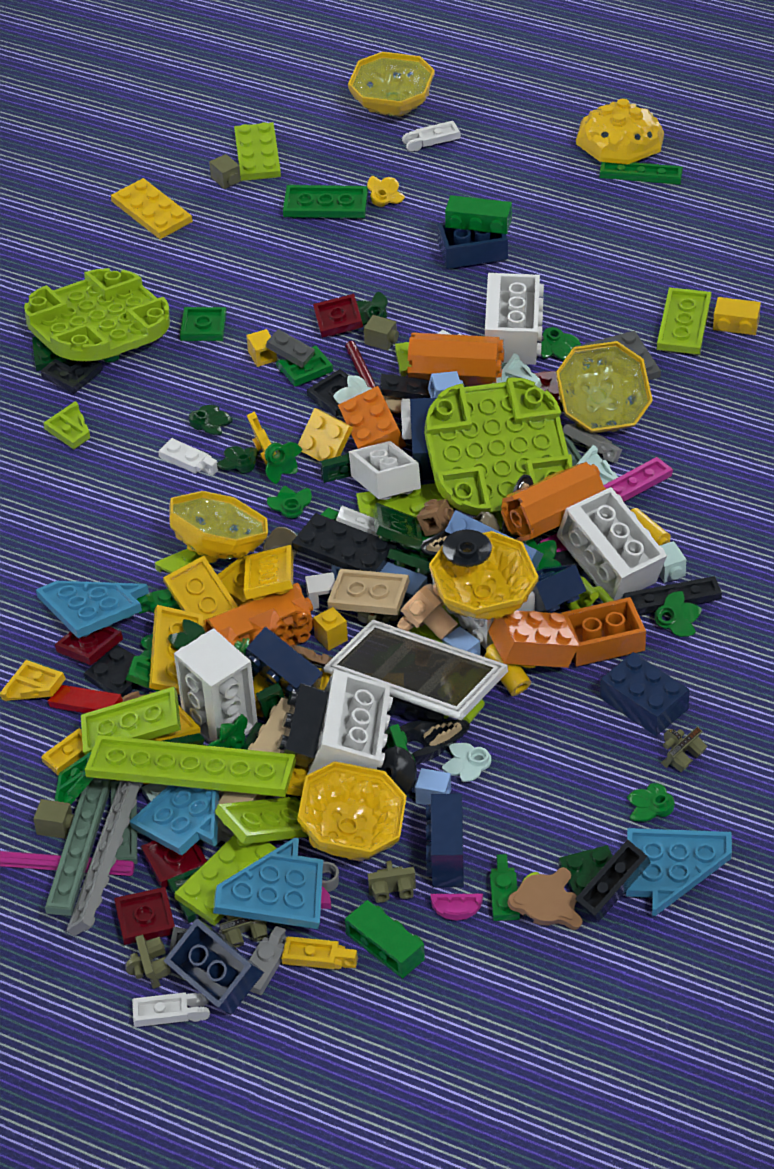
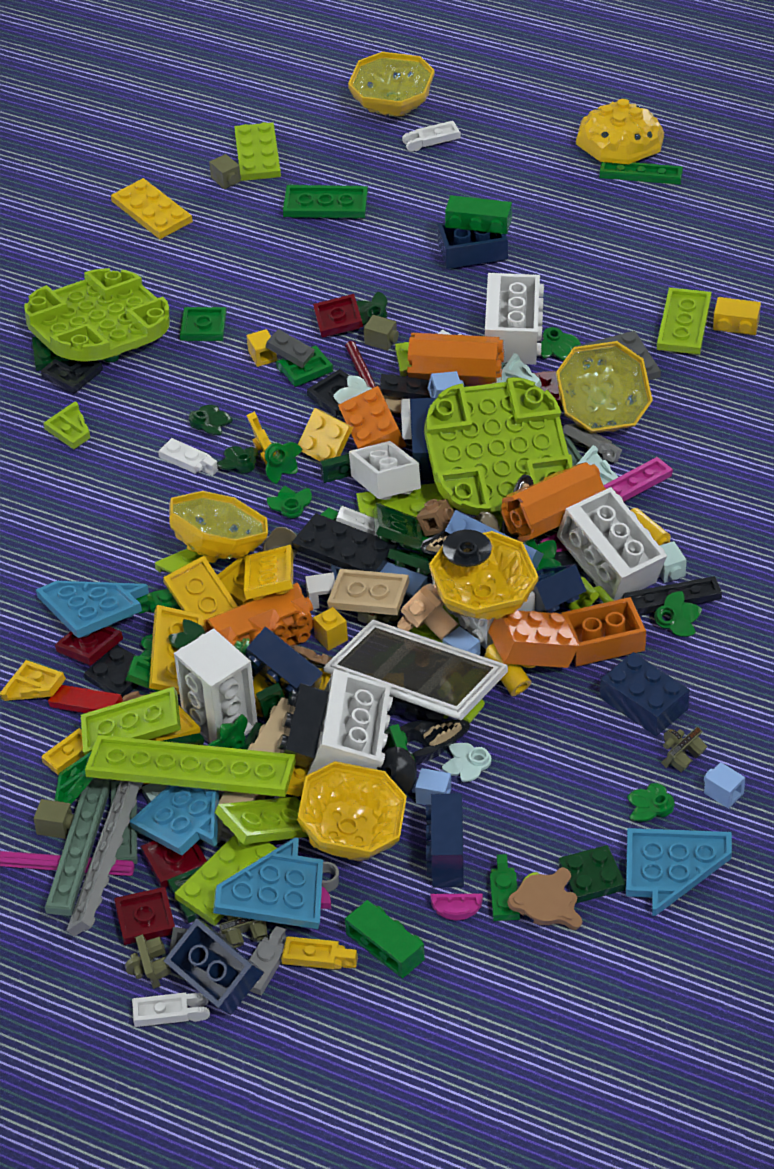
(384, 191): yellow plate -> none
(391, 880): olive hips -> none
(613, 880): black brick -> none
(724, 785): none -> light blue brick

